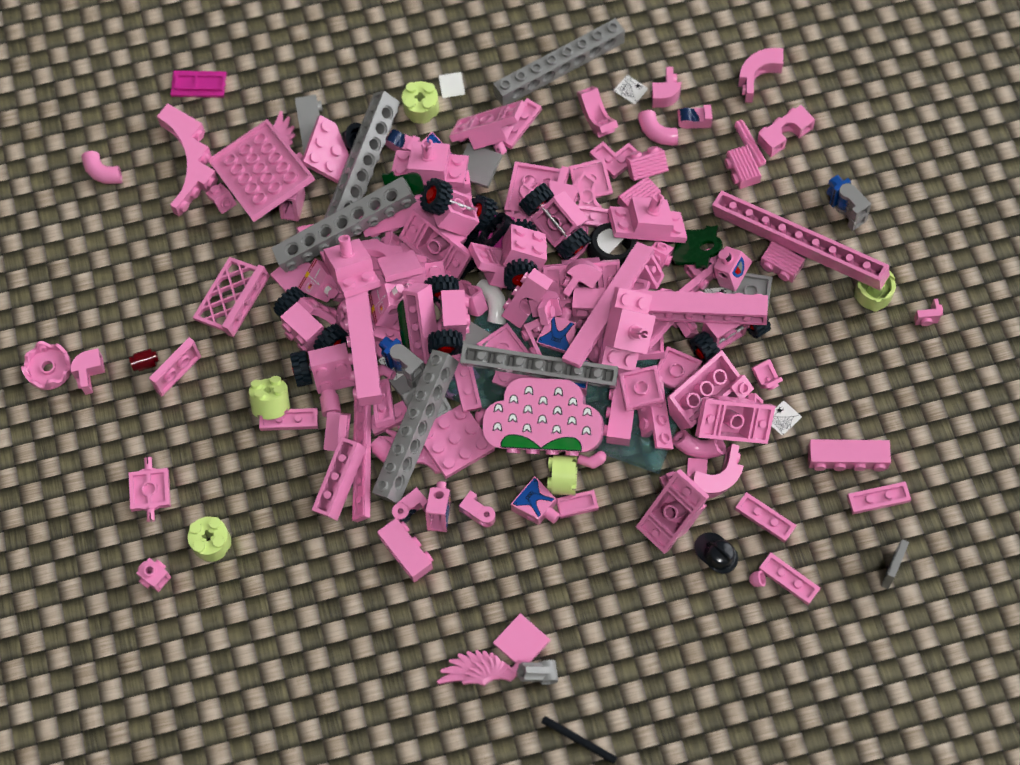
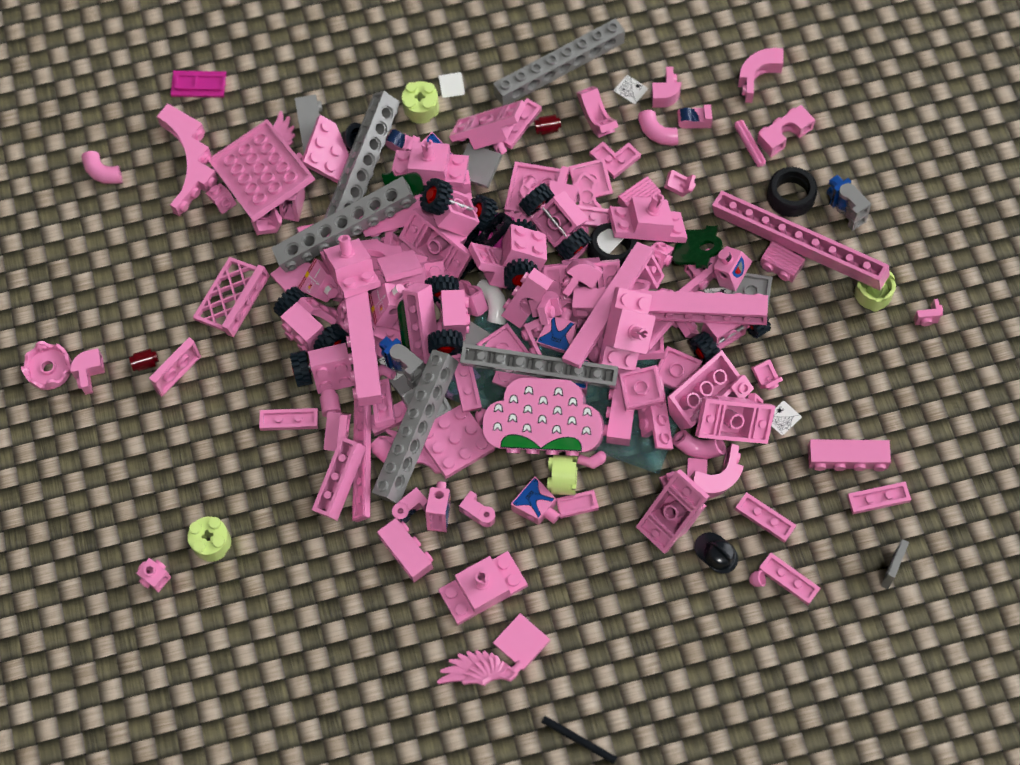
(149, 489): bright pink plate -> none
(268, 223): none -> bright pink bracket
(269, 397): yellowish green brick -> none
(482, 587): none -> bright pink brick
(542, 672): light grey piece -> none
(547, 124): none -> dark red brick
(646, 163): bright pink brick -> none
(679, 183): none -> bright pink bracket
(743, 167): bright pink brick -> none
(796, 176): none -> black tyre

